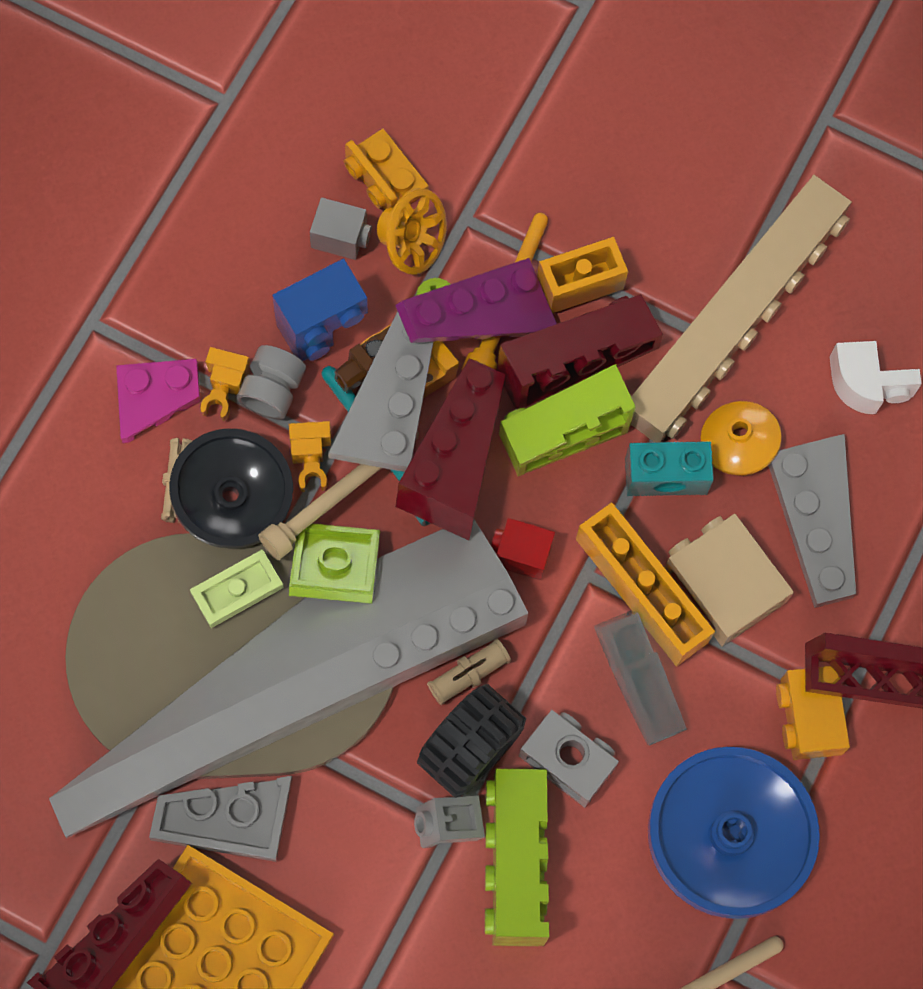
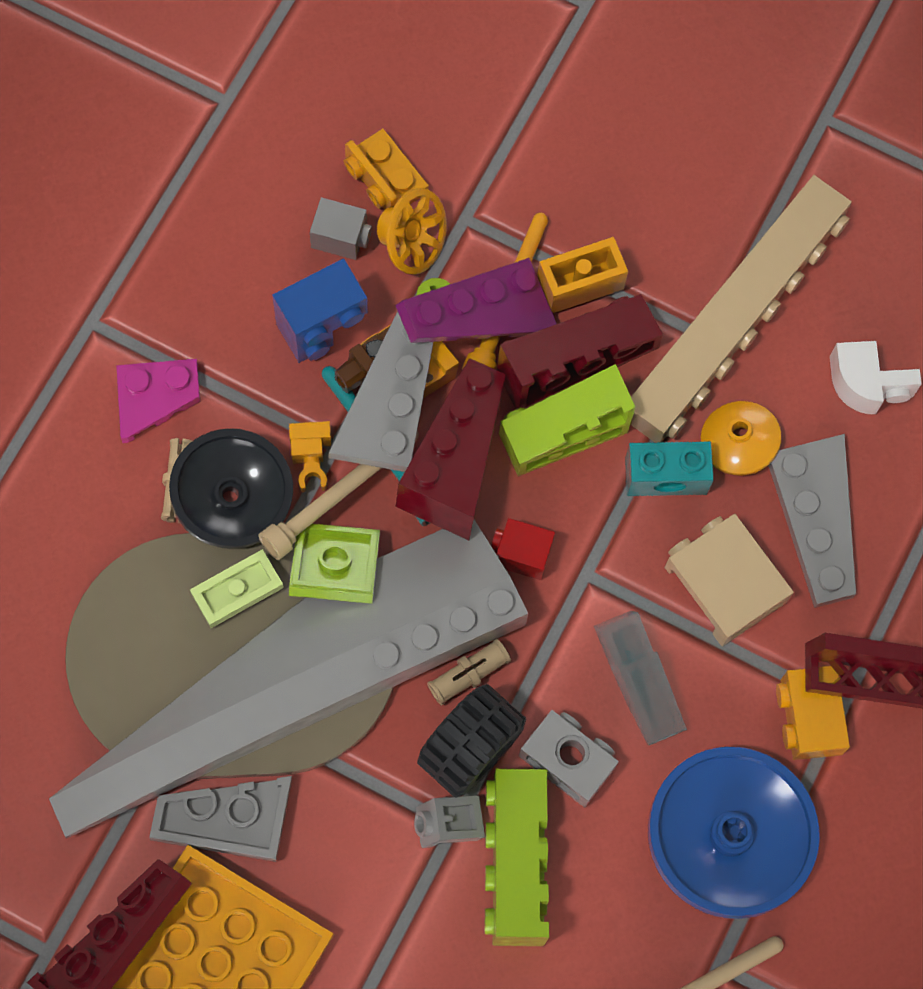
(226, 377): light orange piece -> none
(269, 387): light grey wheel -> none
(644, 584): light orange brick -> none

